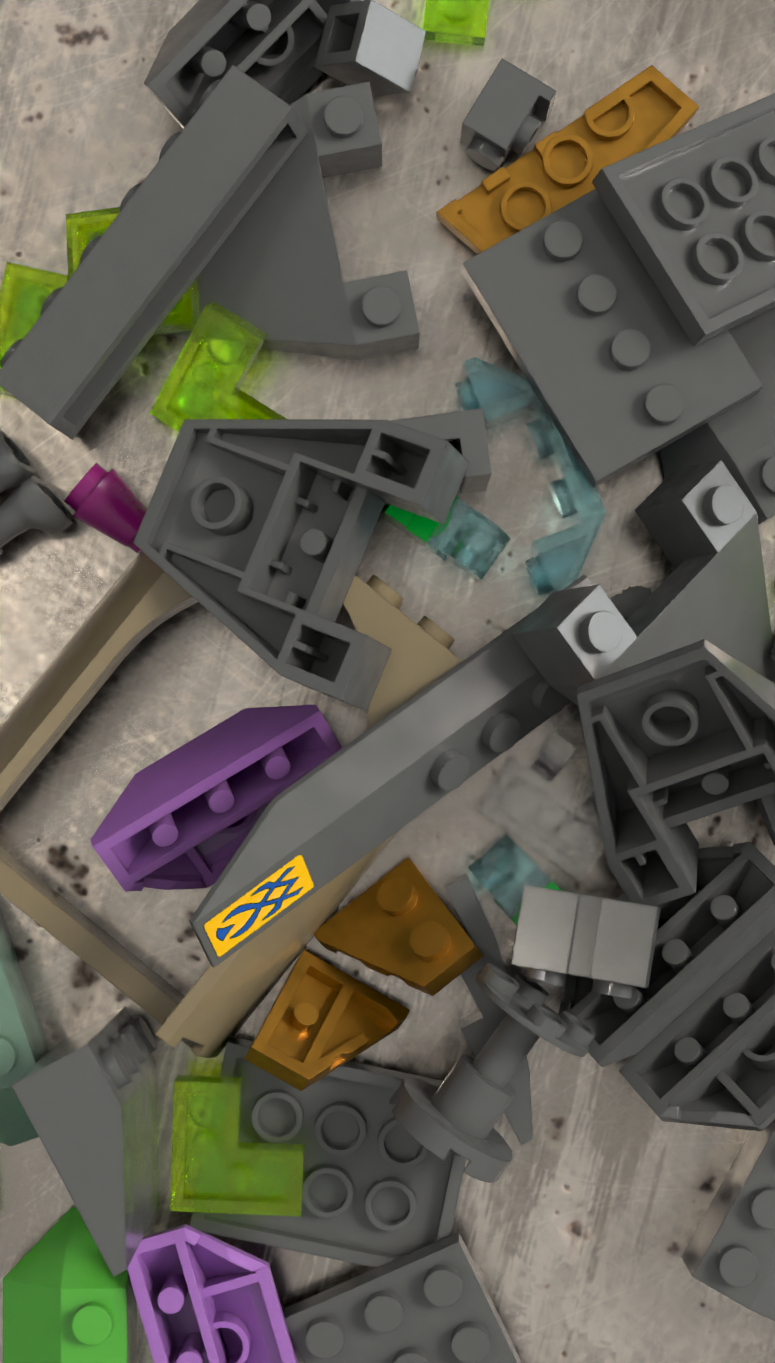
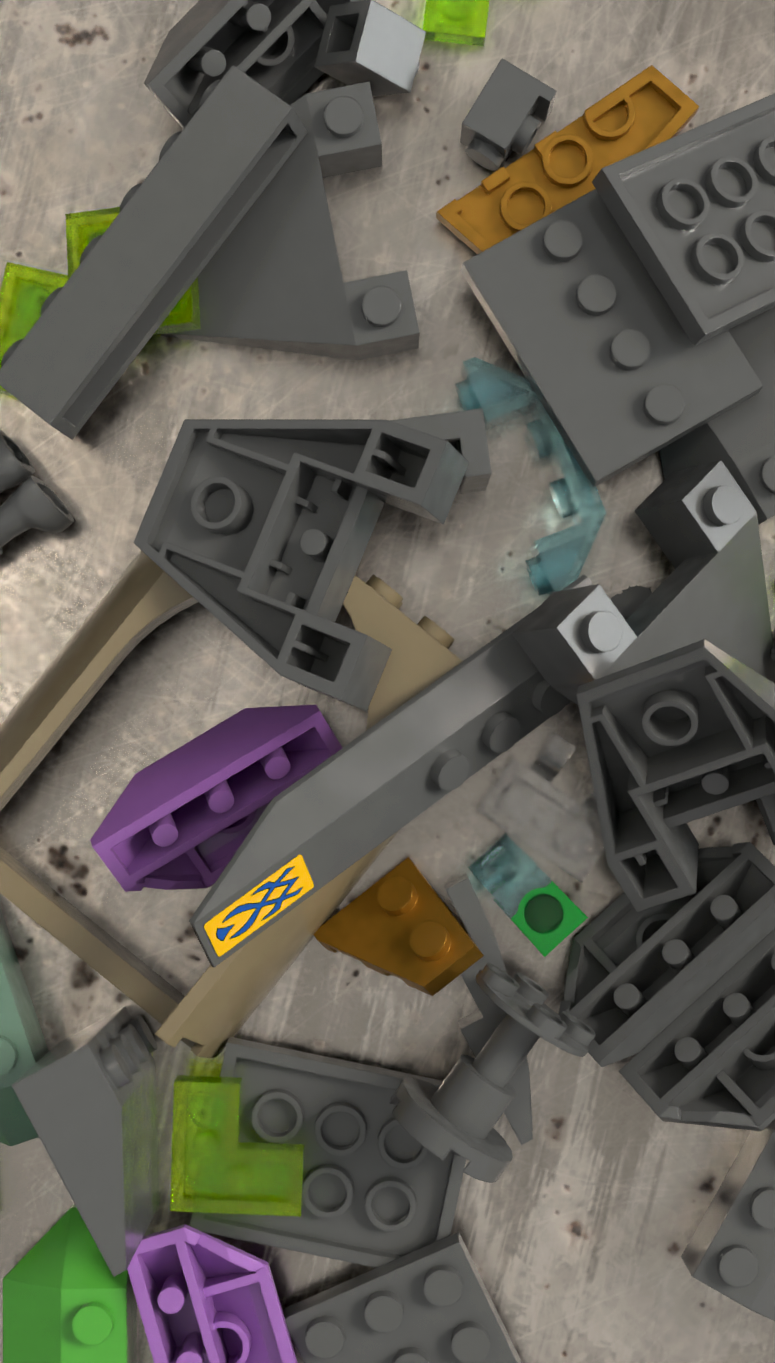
(107, 505): magenta cone -> none
(211, 371): clear neon green plate -> none
(321, 1023): pearl gold wing -> none
(464, 539): clear light blue leg -> none
(585, 938): piece -> none

